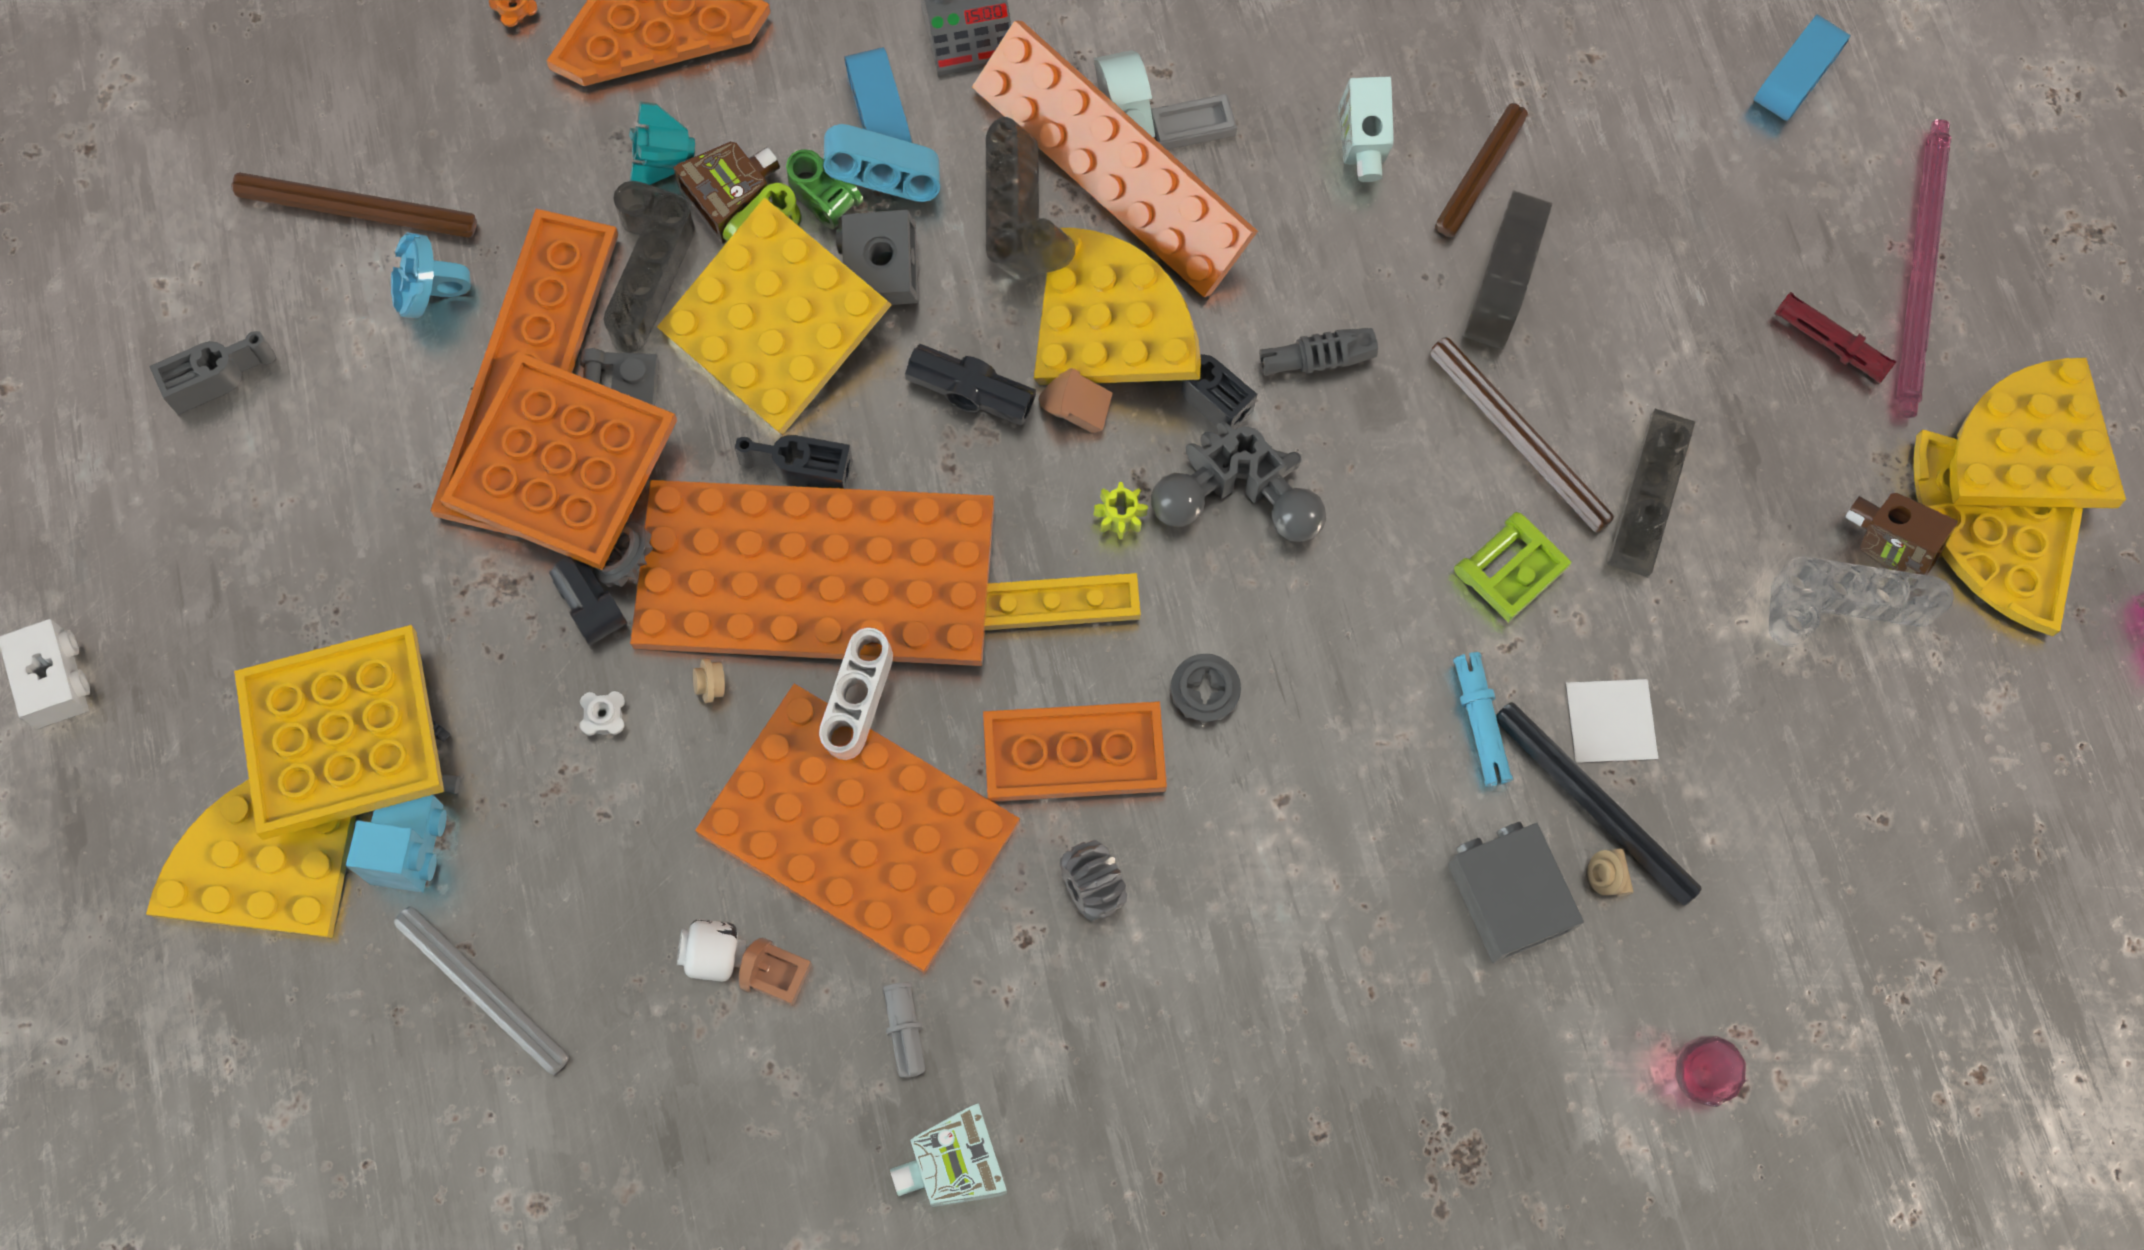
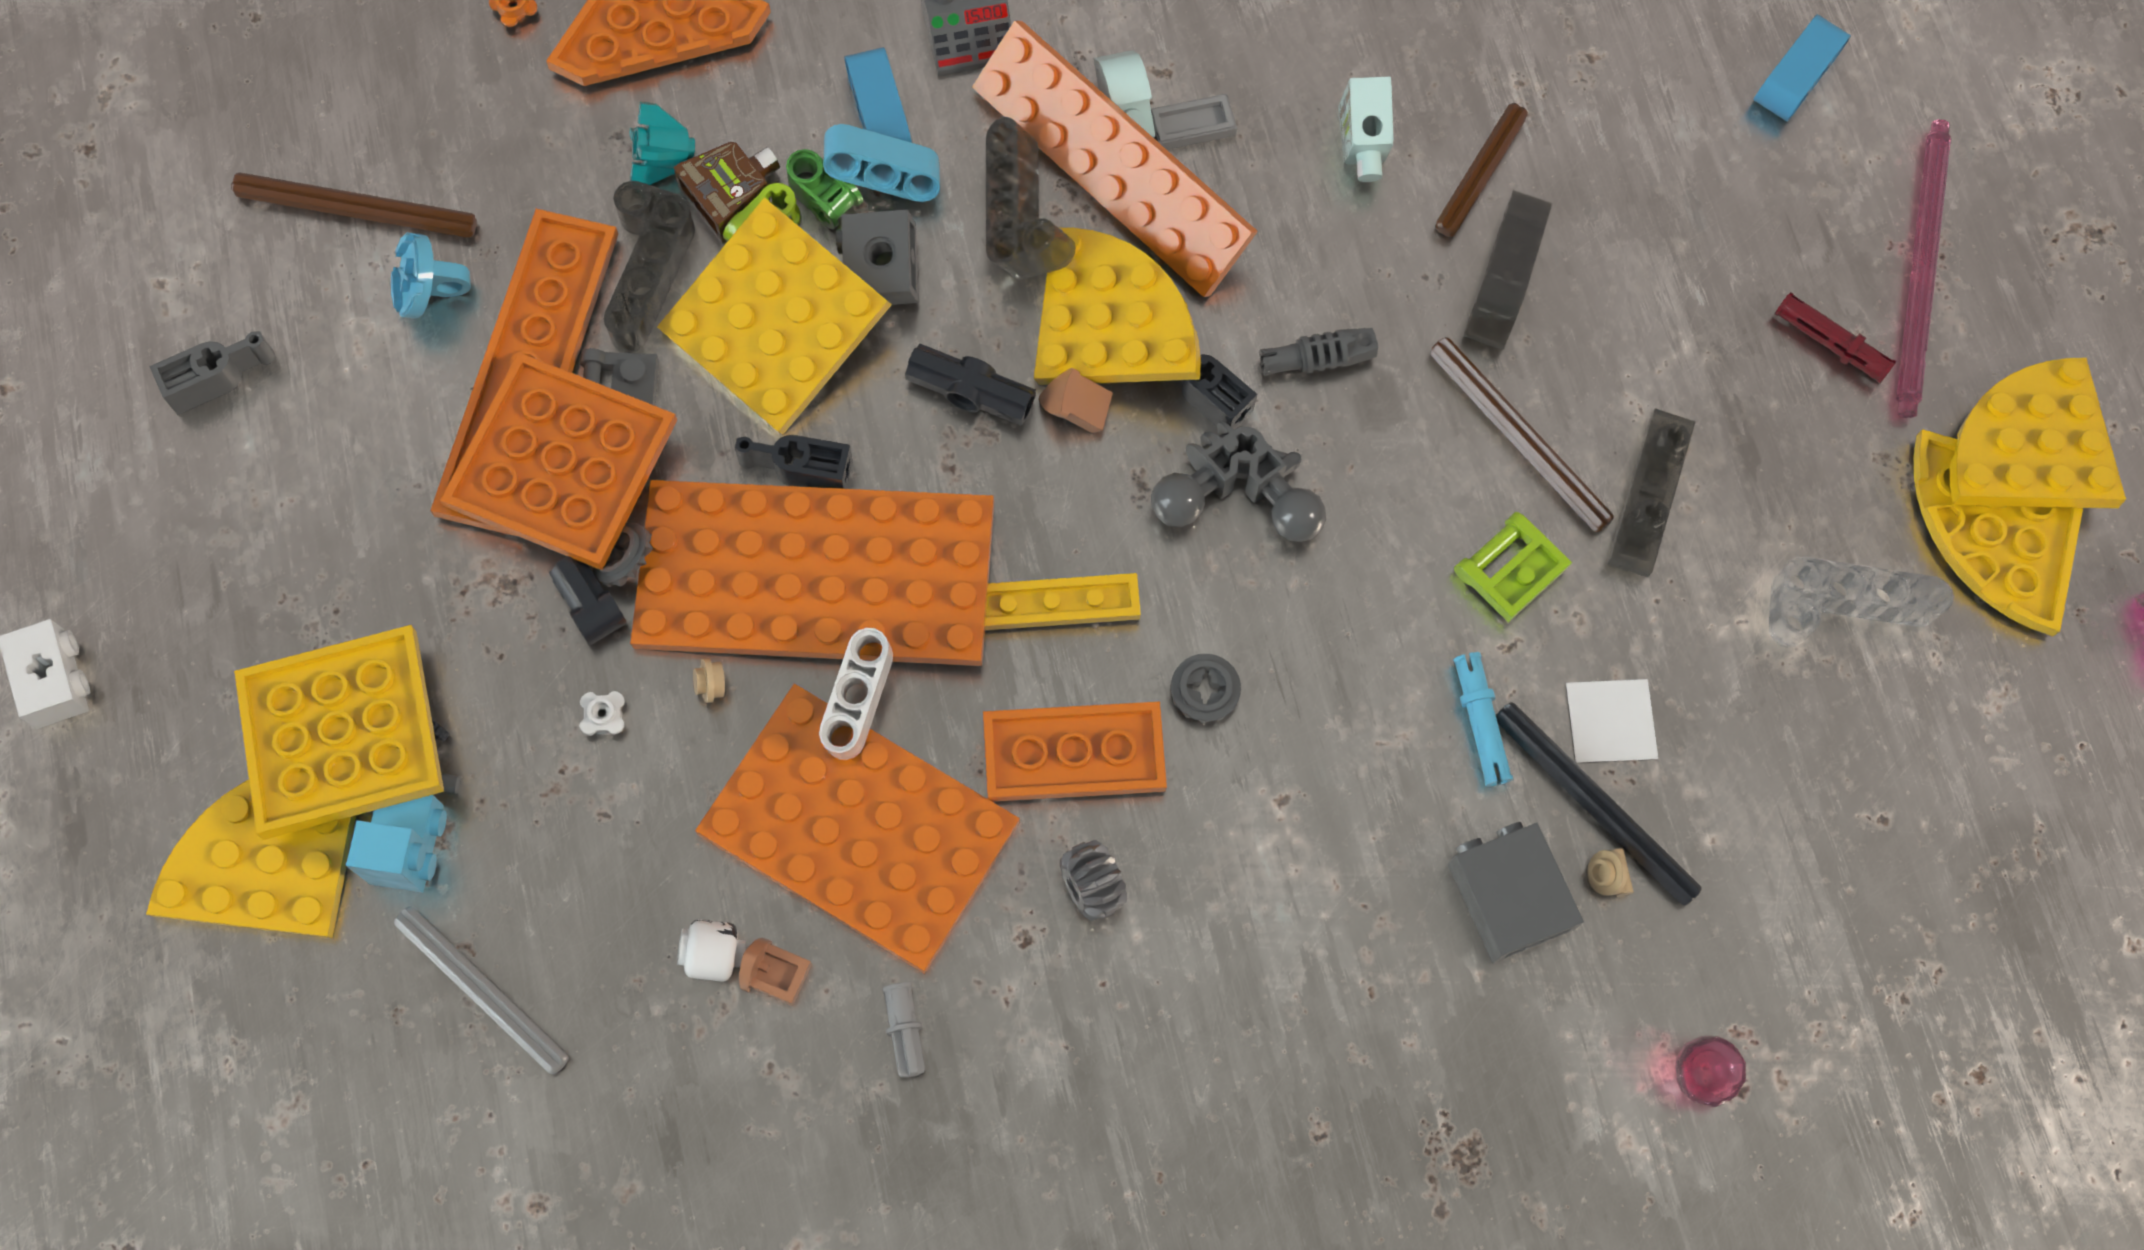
(952, 1162): torso -> none
(1124, 498): neon yellow gear -> none
(1902, 533): reddish brown torso -> none

